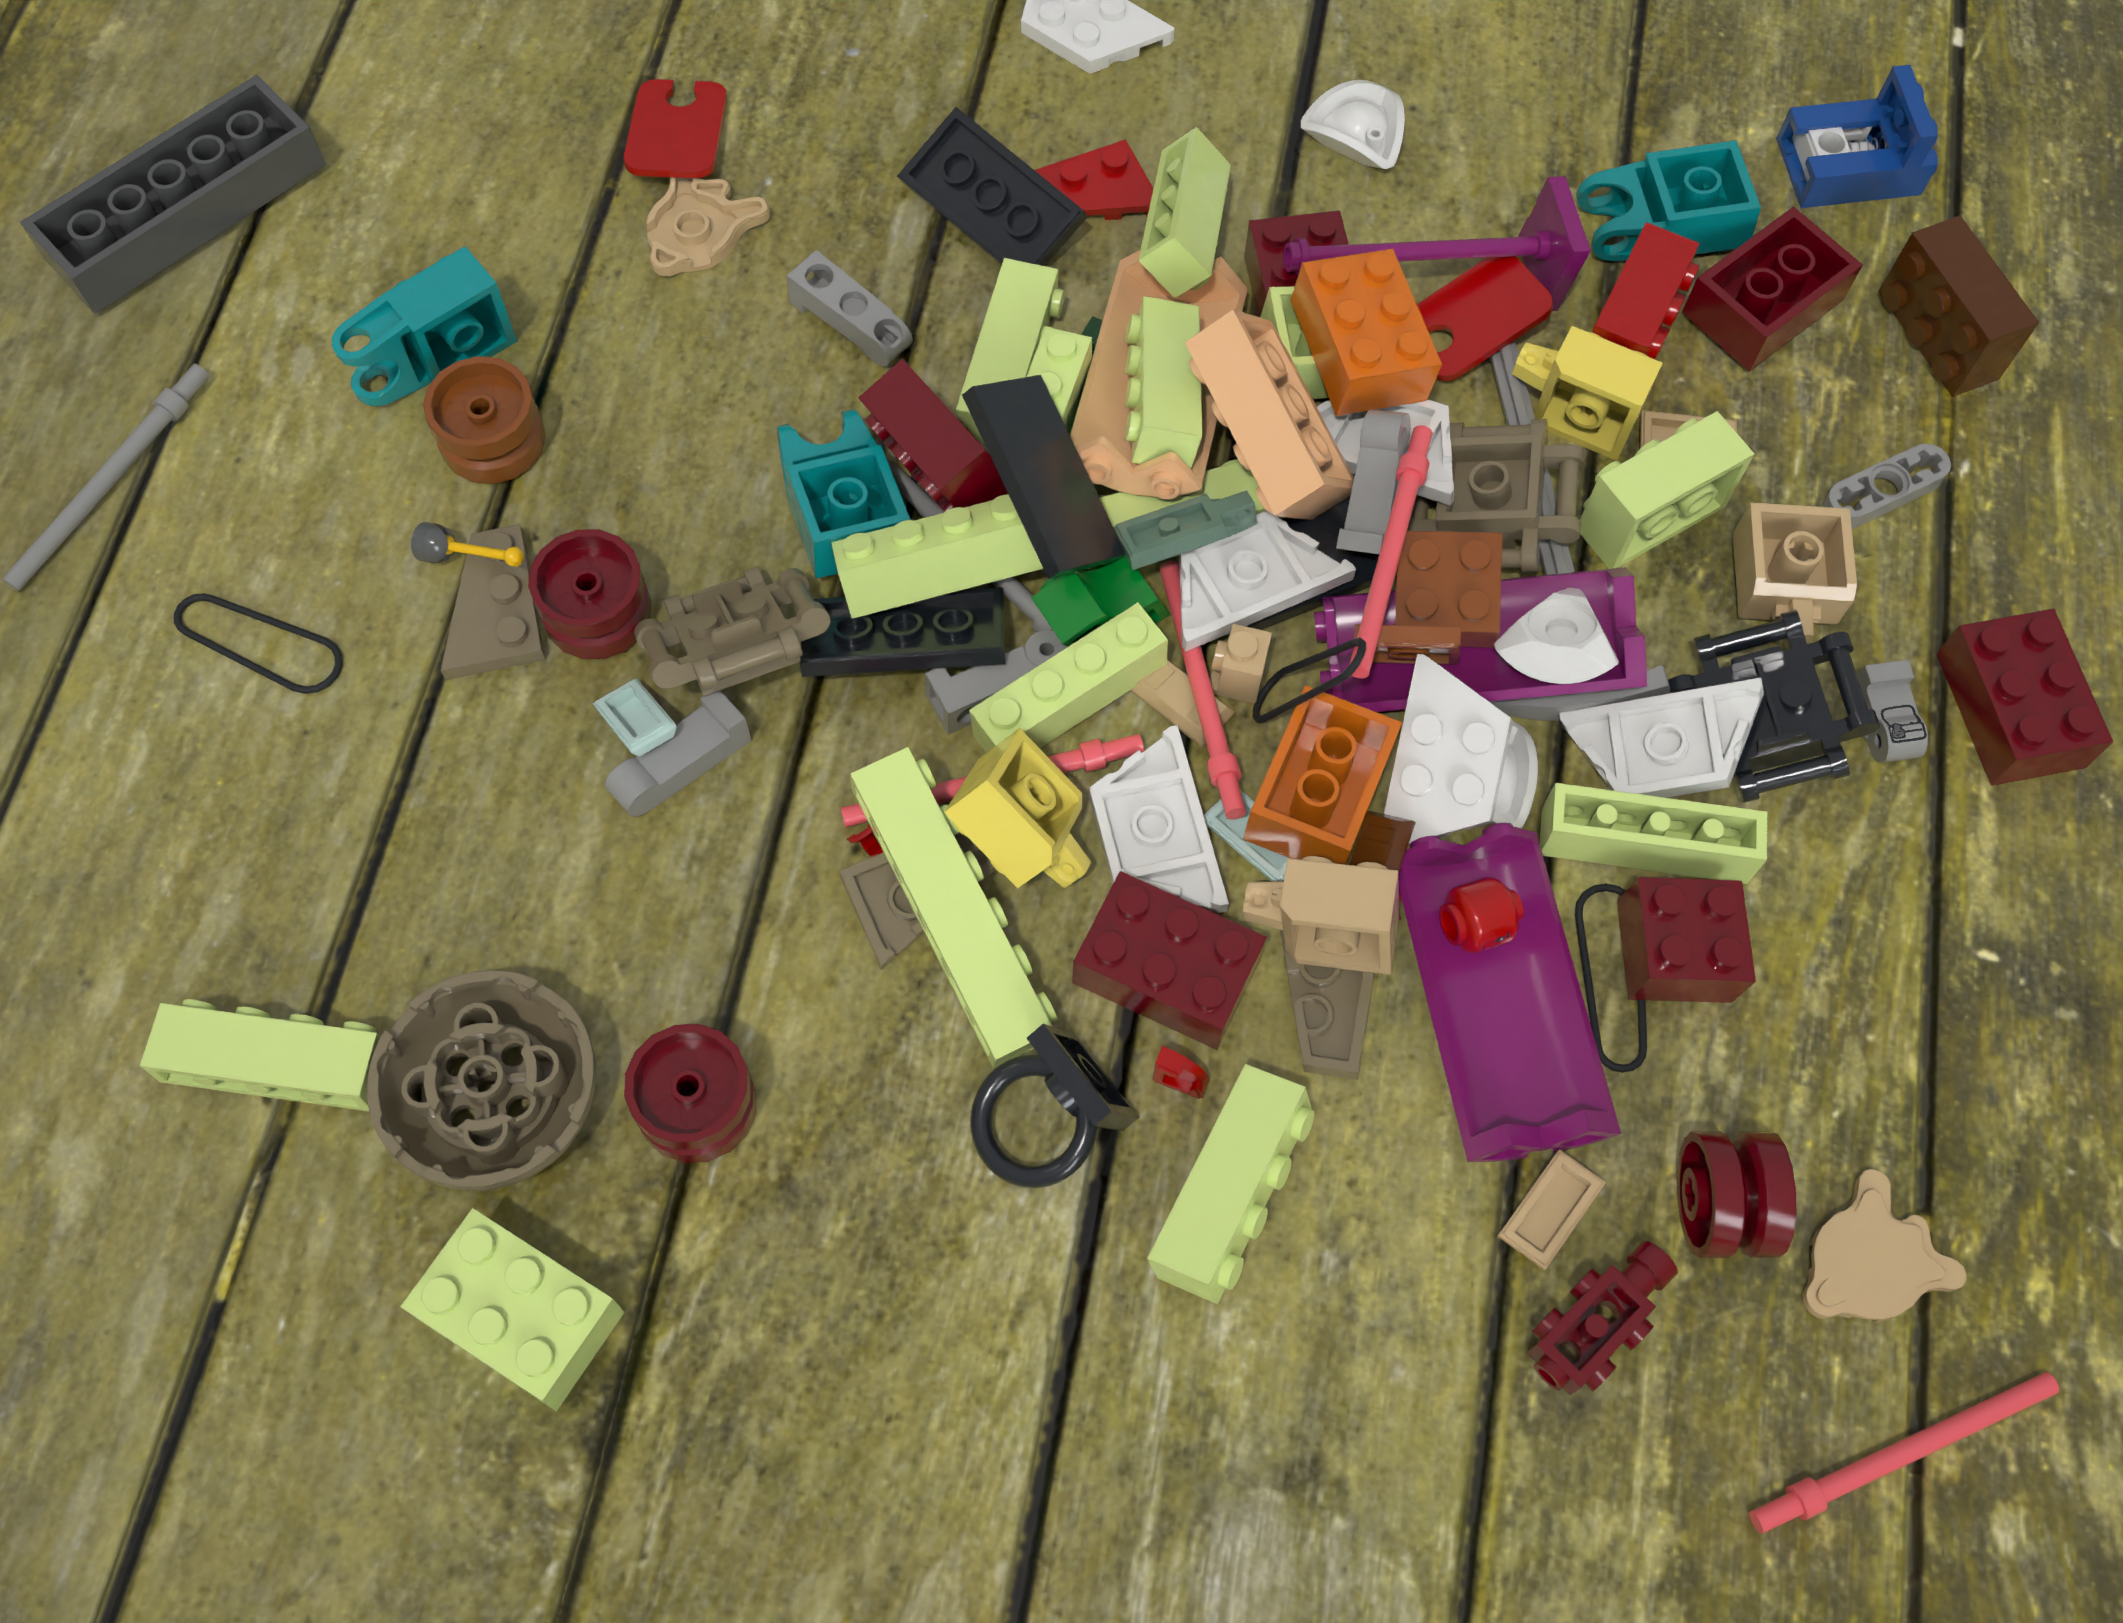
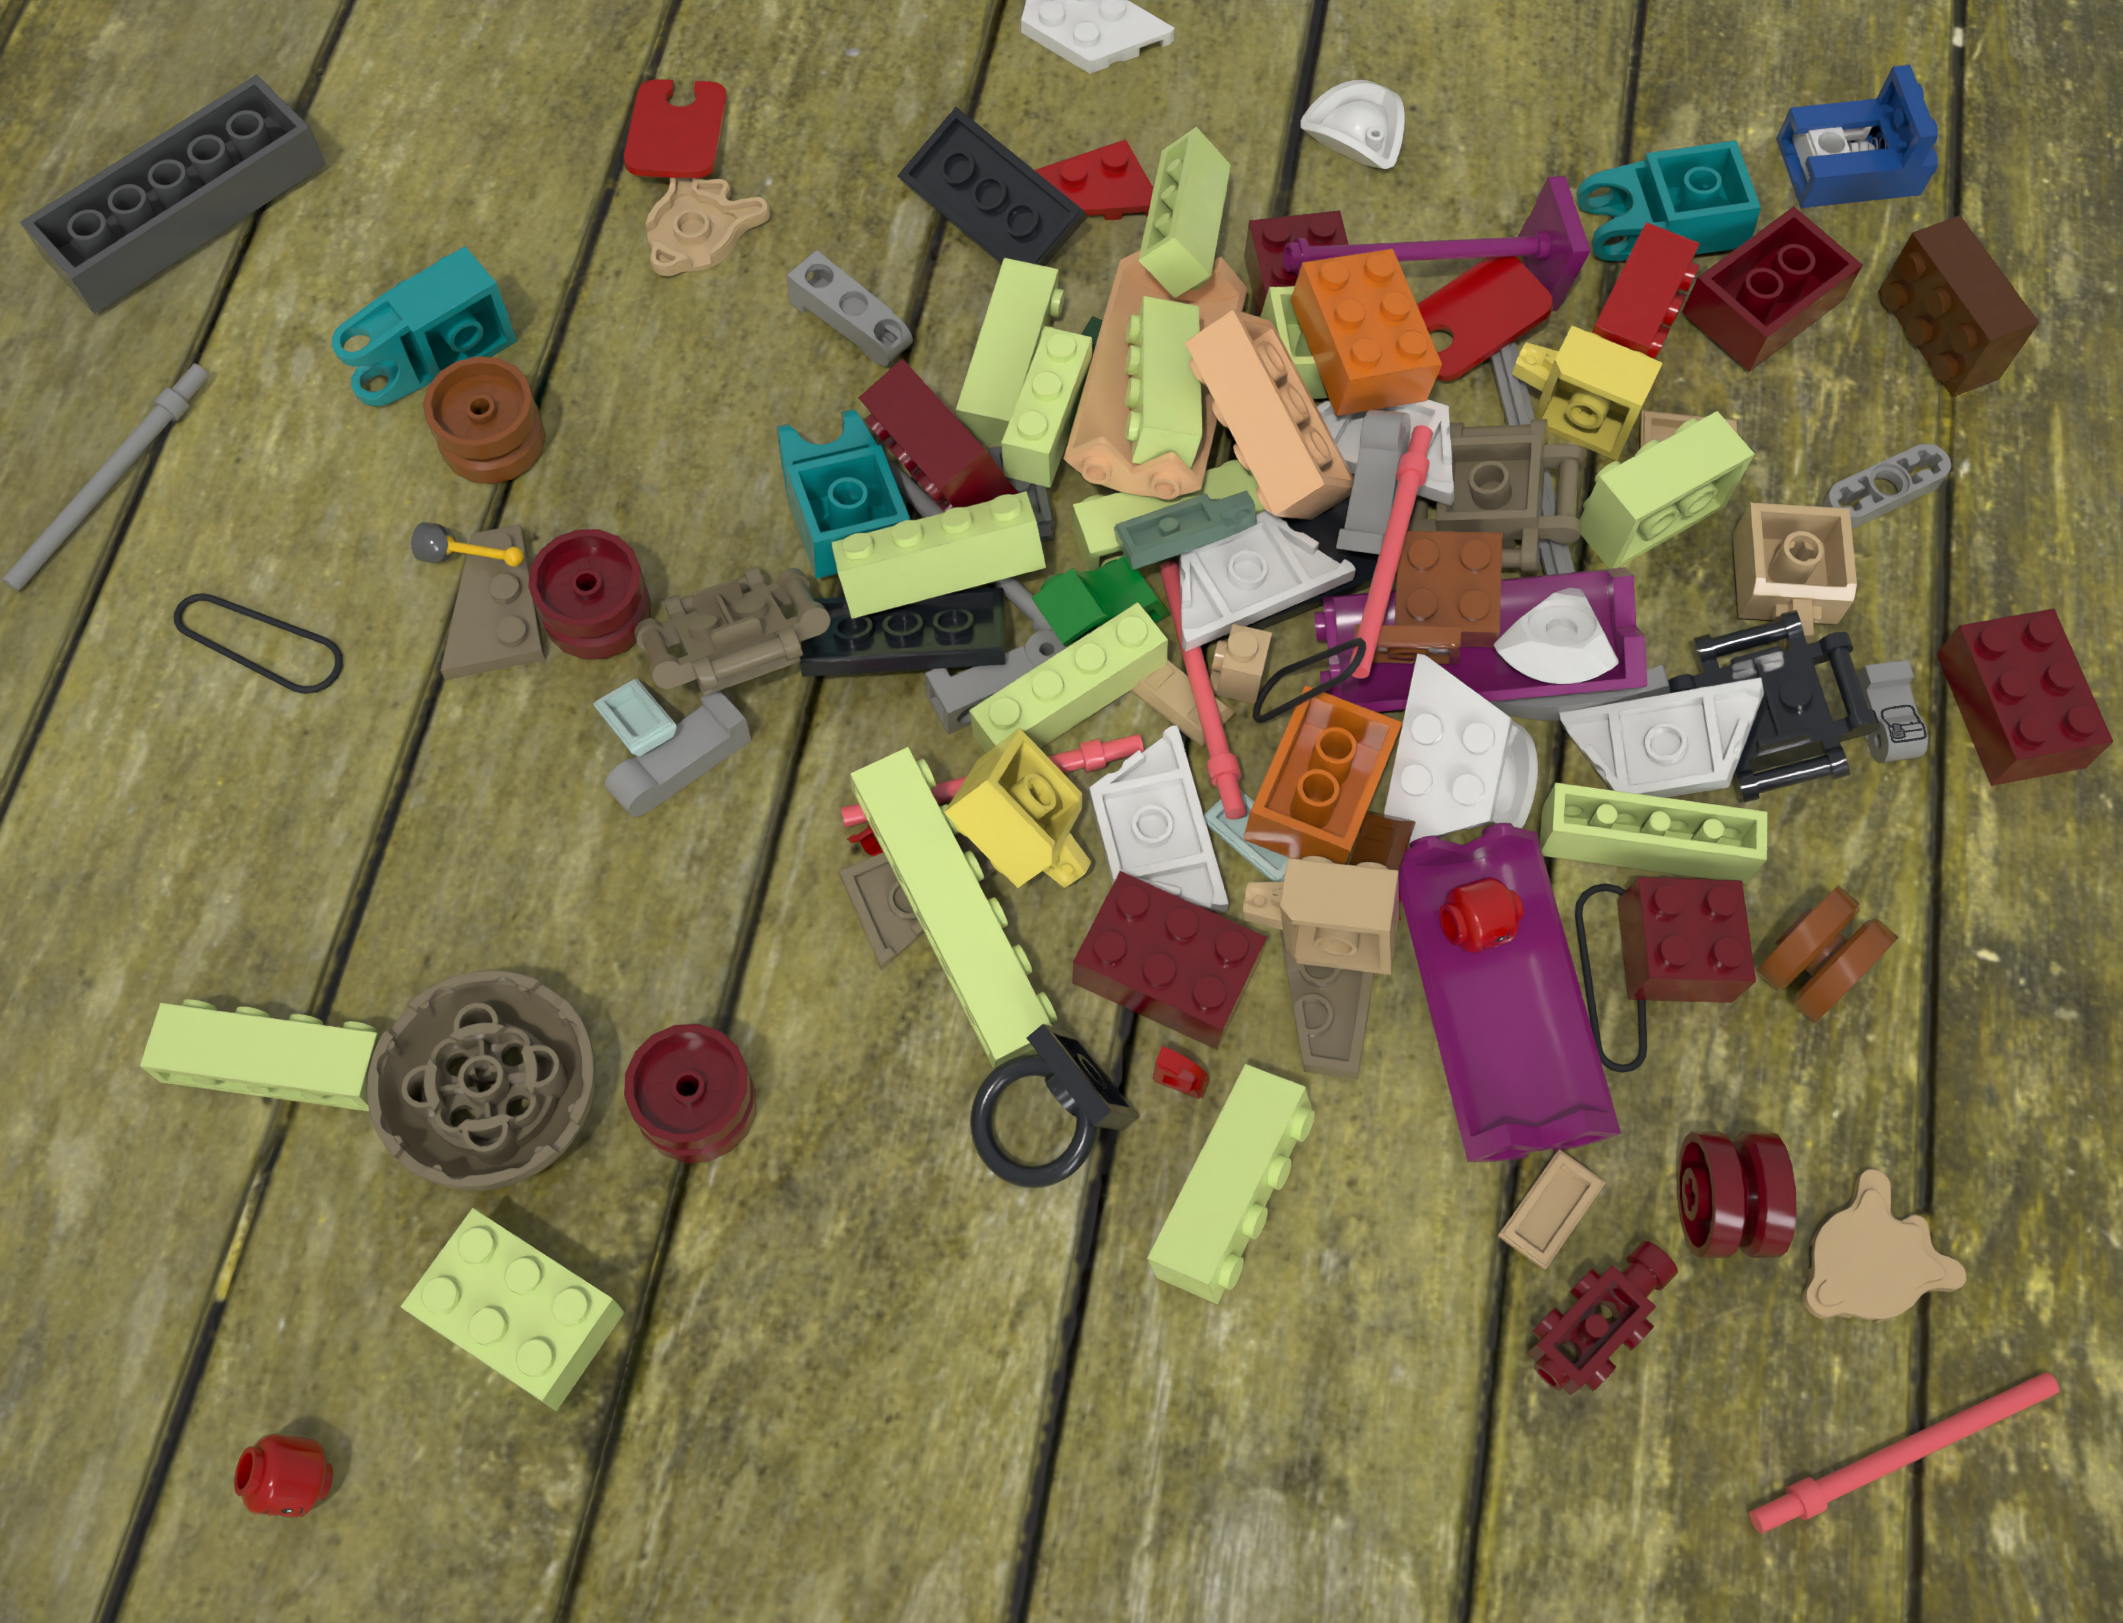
(283, 1476): none -> red head
(1043, 475): black tile -> none
(1826, 954): none -> dark orange wheel

